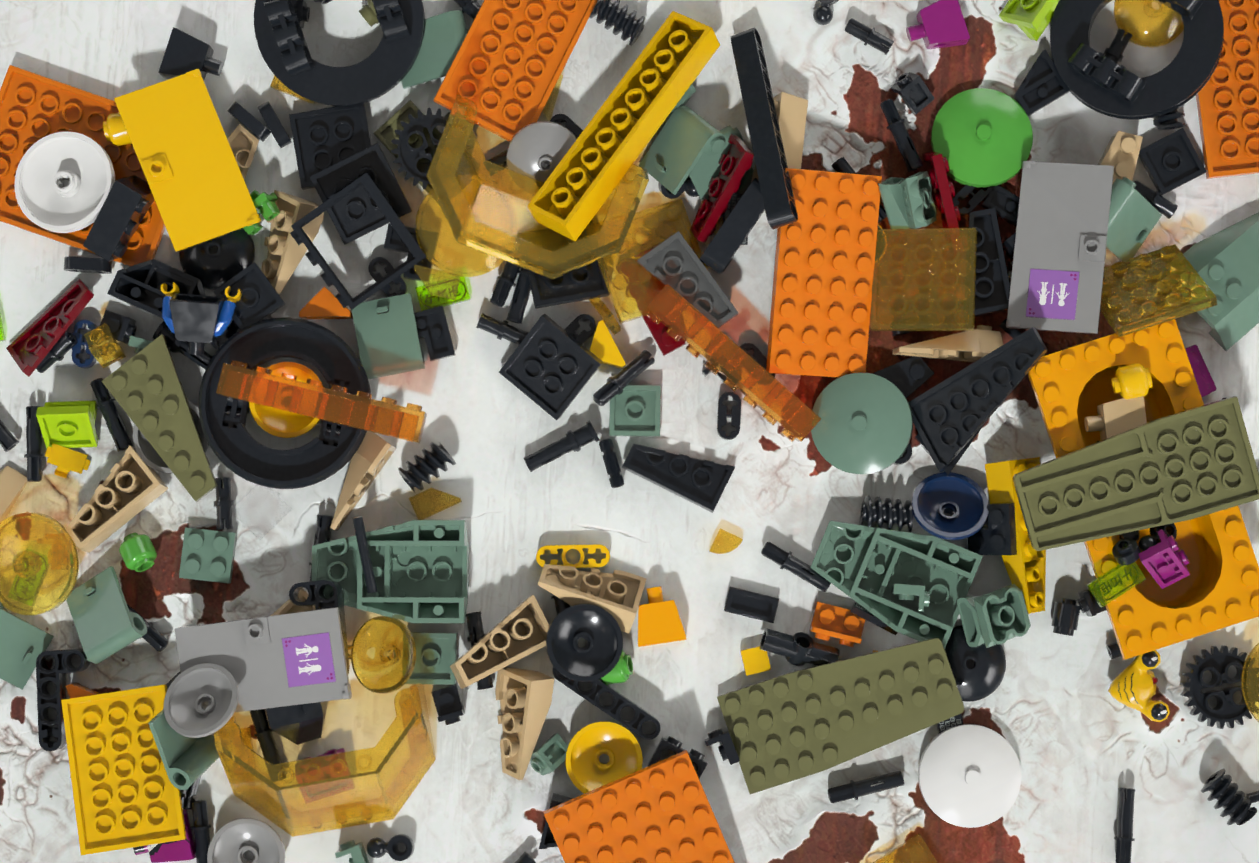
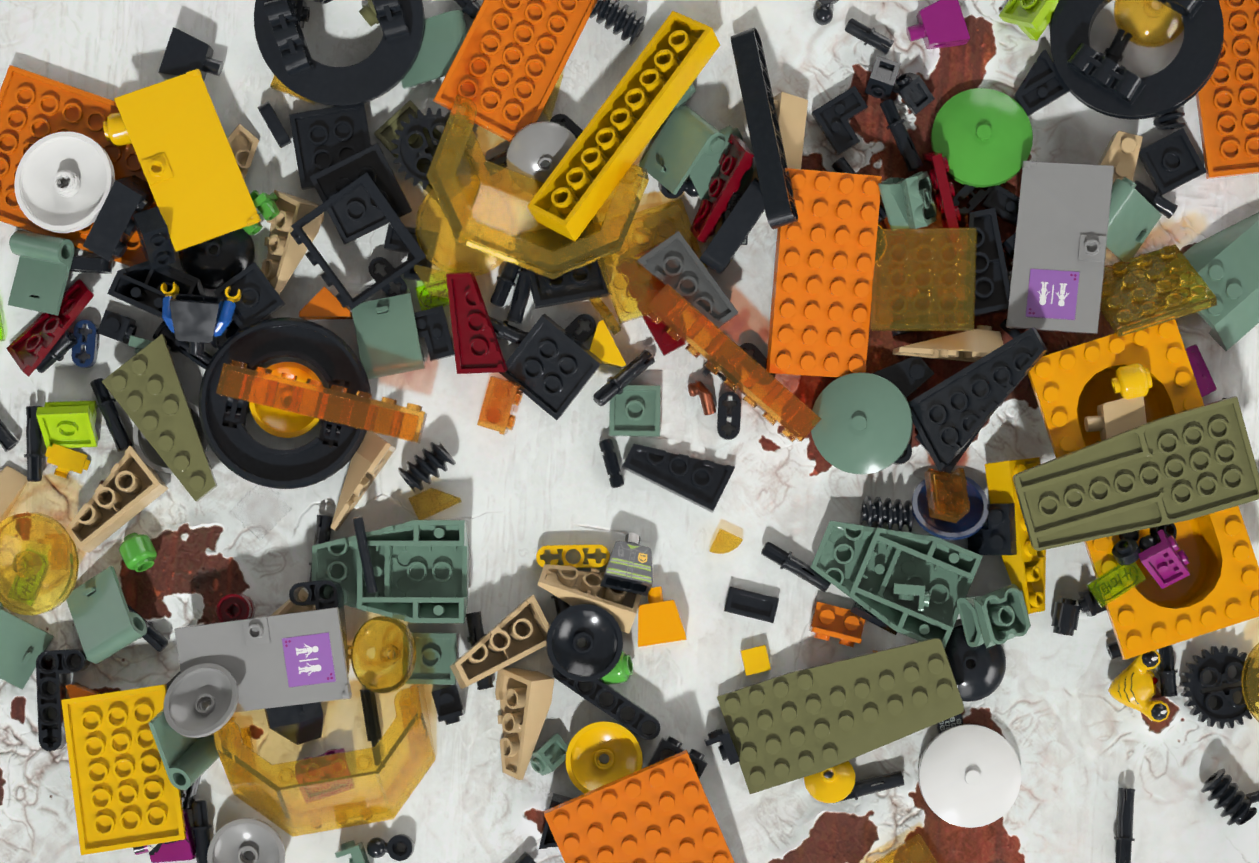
(40, 271): none -> sand green door
(104, 346): clear yellow bracket -> none
(154, 238): none -> black brick
(207, 555): sand green plate -> none
(223, 503): black pin -> none
(235, 607): none -> dark red wheel
(249, 121): black beam -> none
(265, 736): black axle -> none
(370, 716): none -> black axle
(472, 329): none -> dark red wing
(500, 405): none -> clear orange bracket
(572, 441): black pin -> none
(629, 567): none -> torso
(705, 395): none -> copper arm
(798, 648): black piece -> none
(834, 119): none -> black plate
(834, 788): none -> yellow dish
(882, 78): none -> black bracket
(947, 494): none -> clear orange bracket
(1167, 672): none -> black axle

